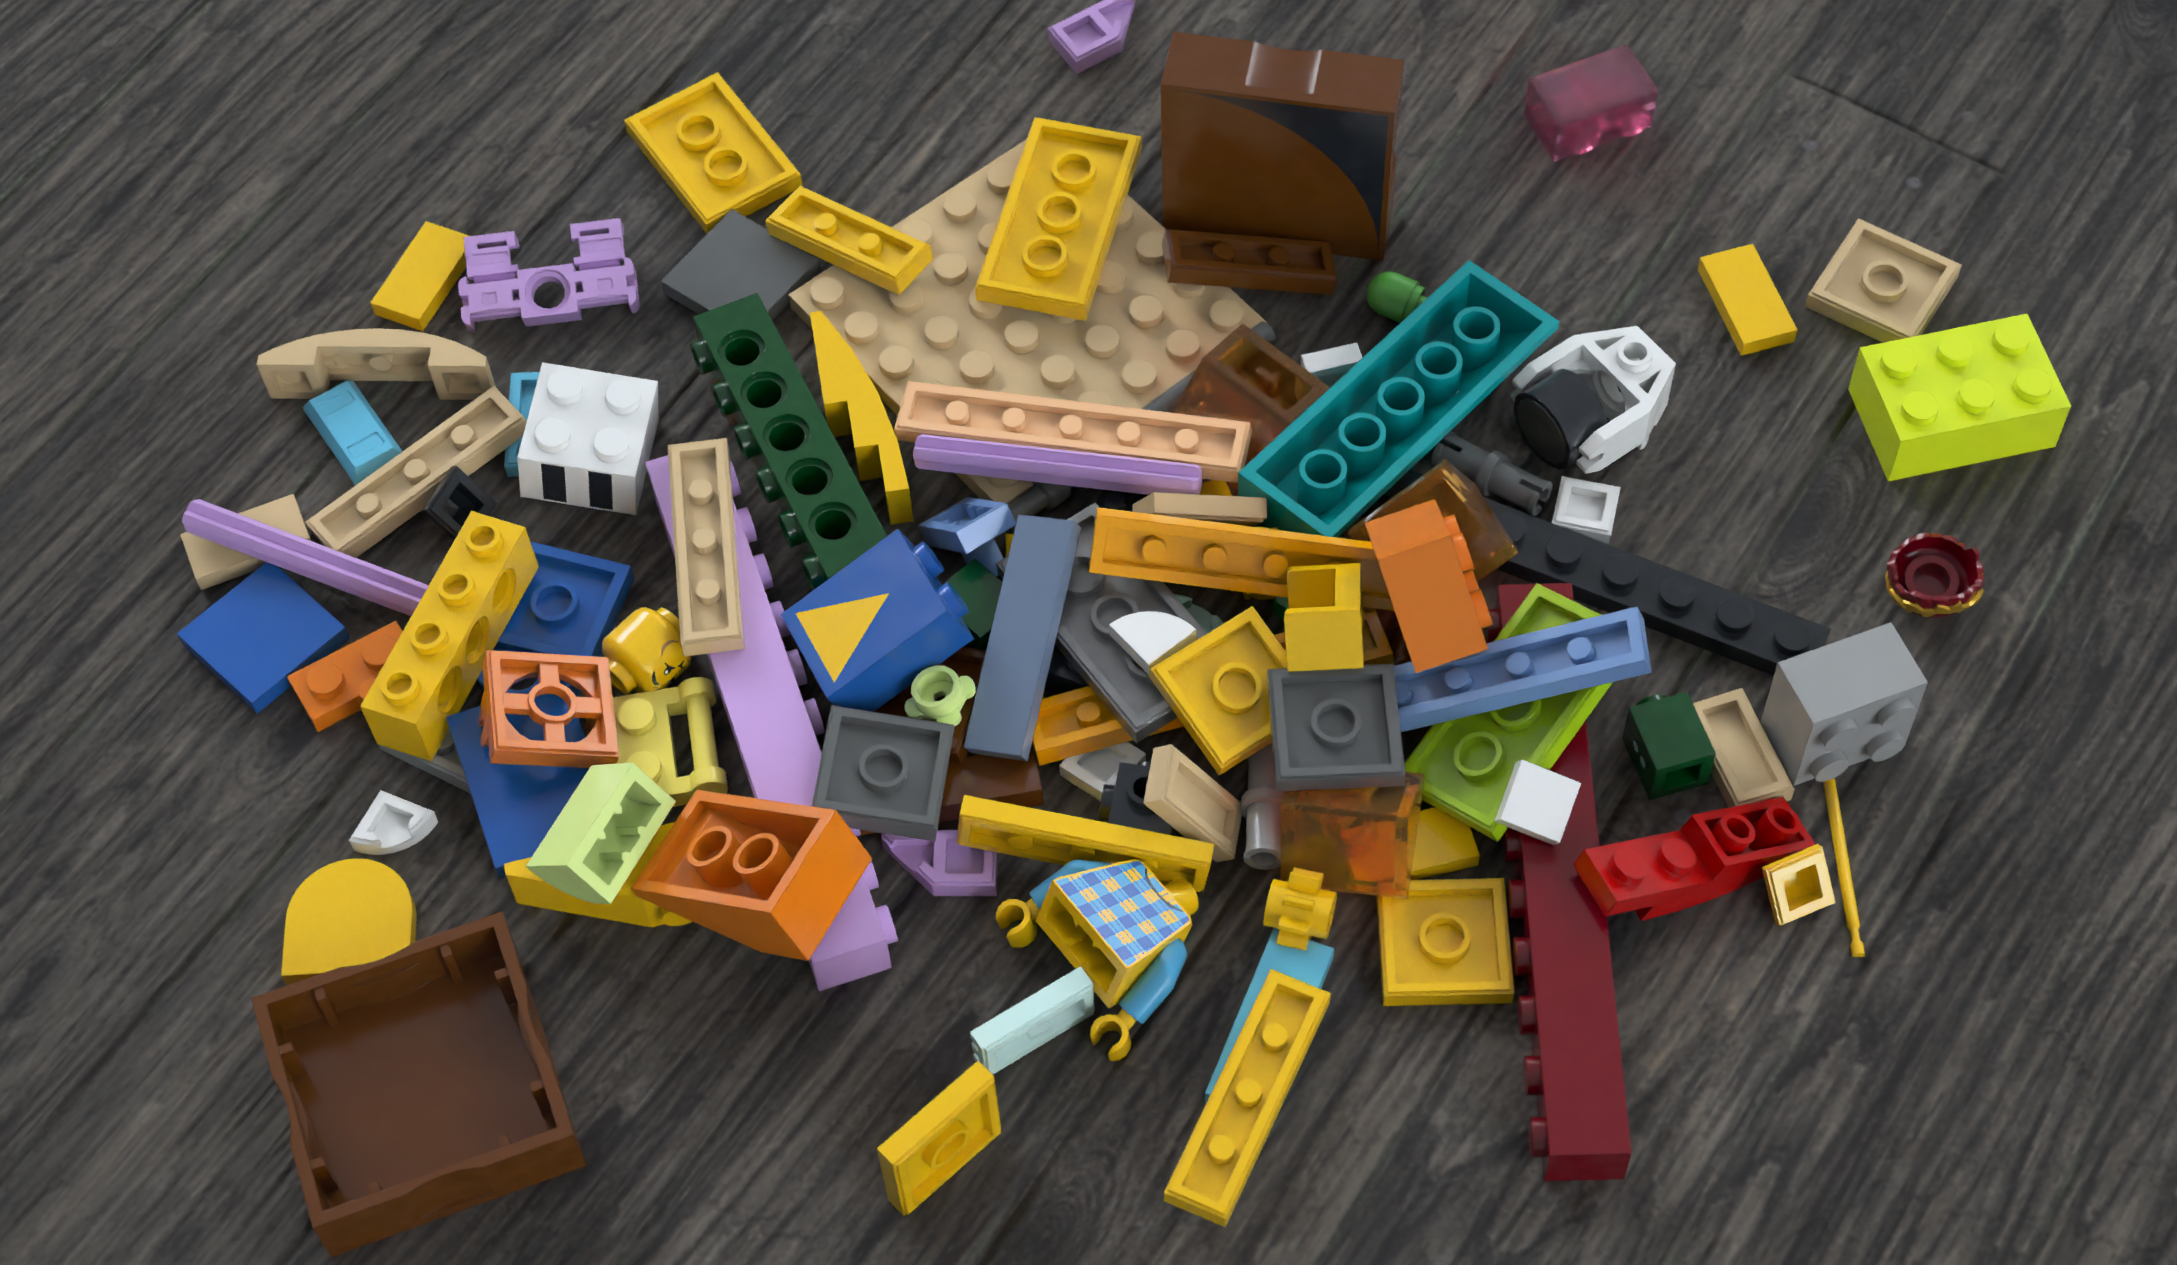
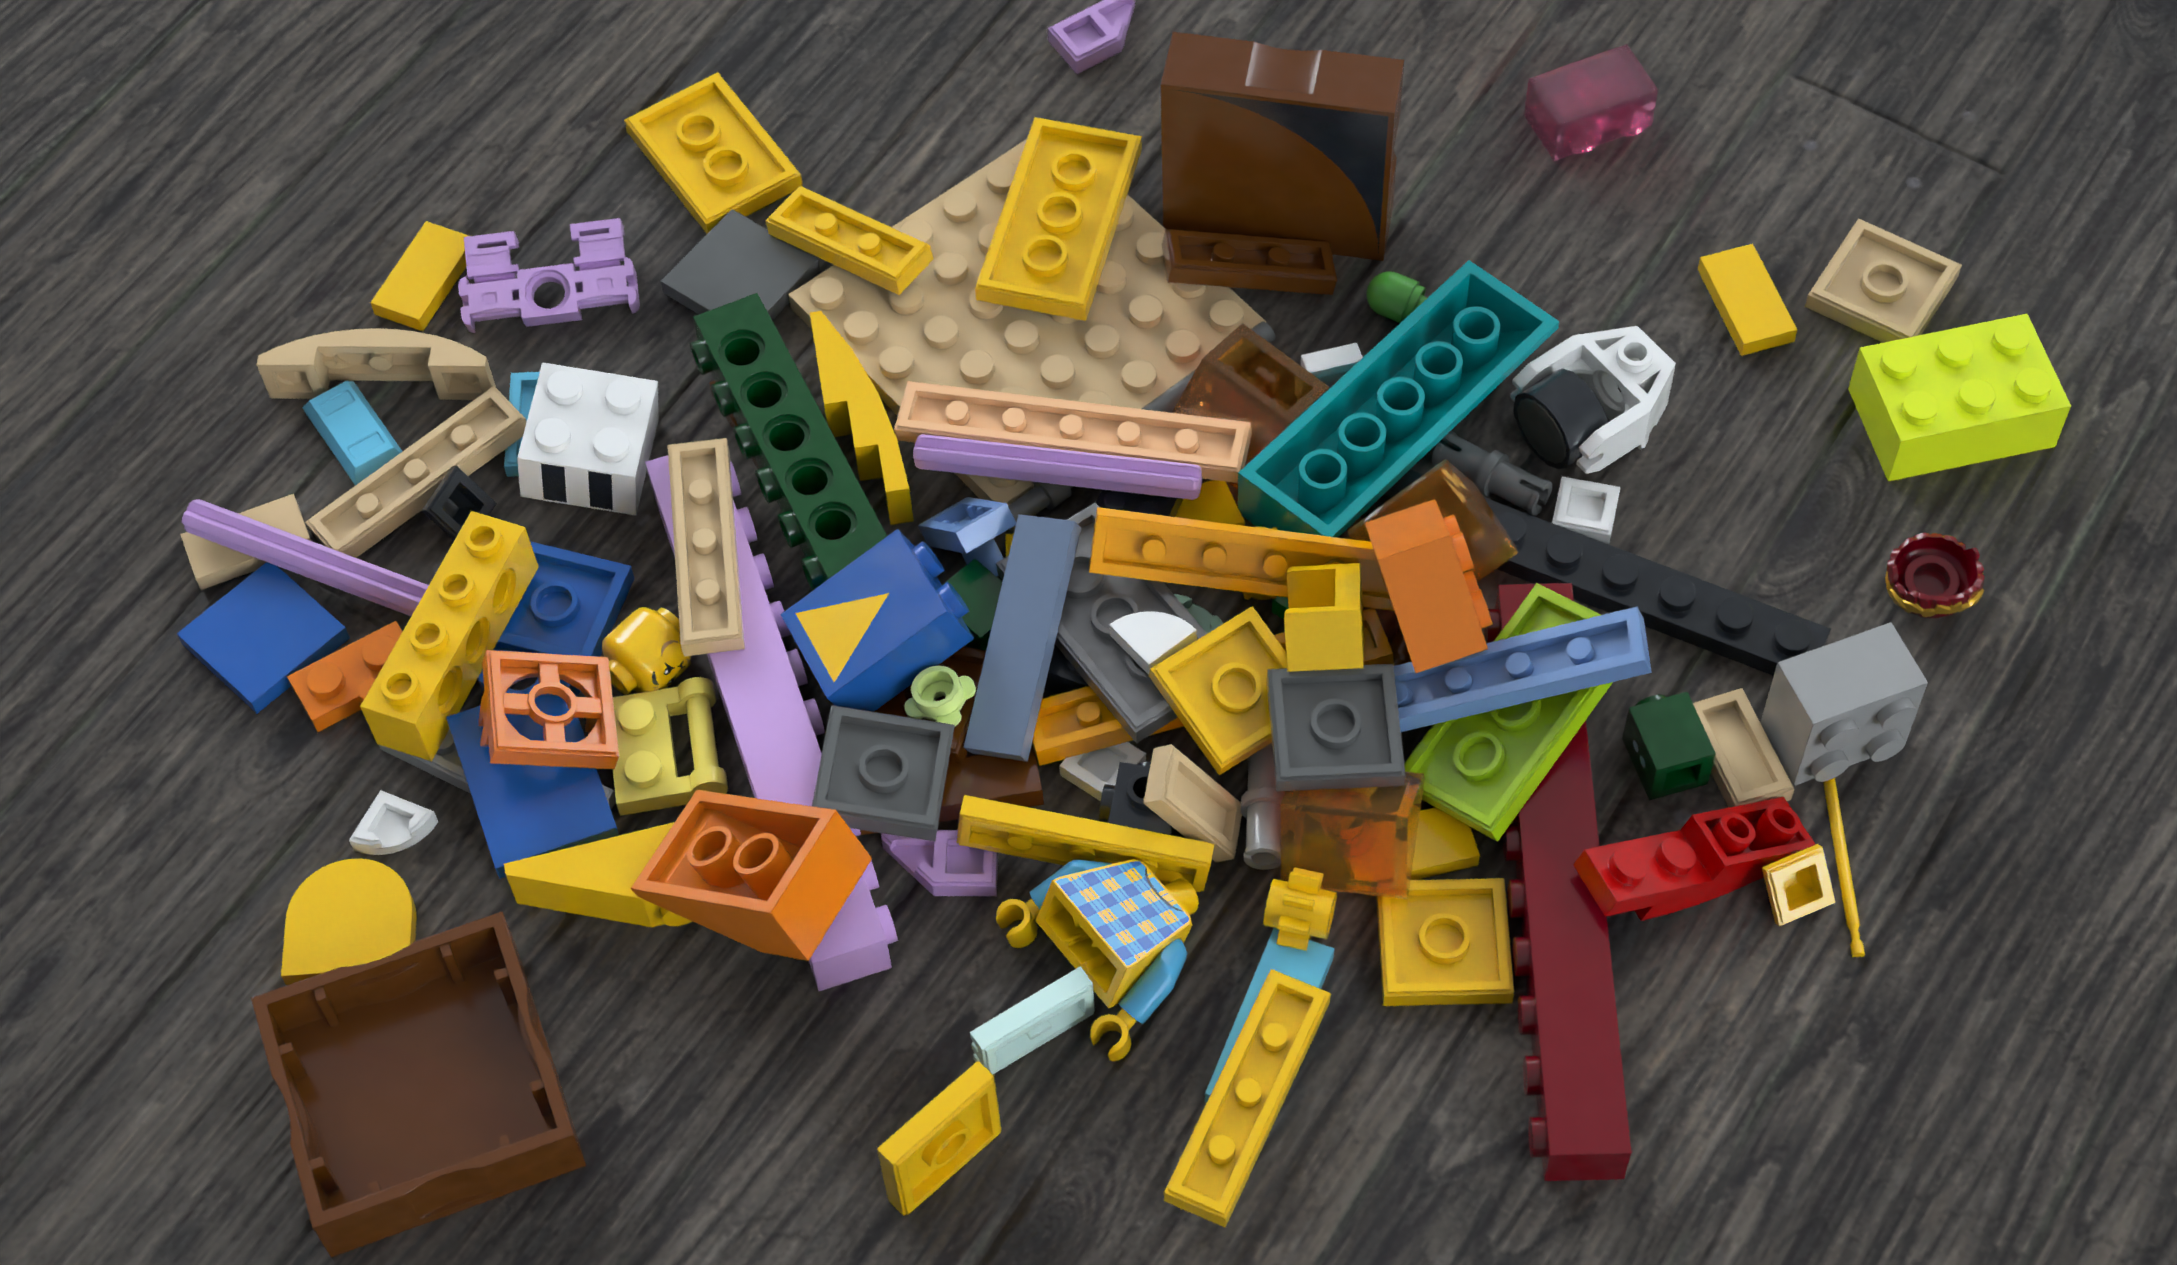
(601, 832): yellowish green brick -> none
(1212, 508): tan tile -> none
(1537, 802): white tile -> none

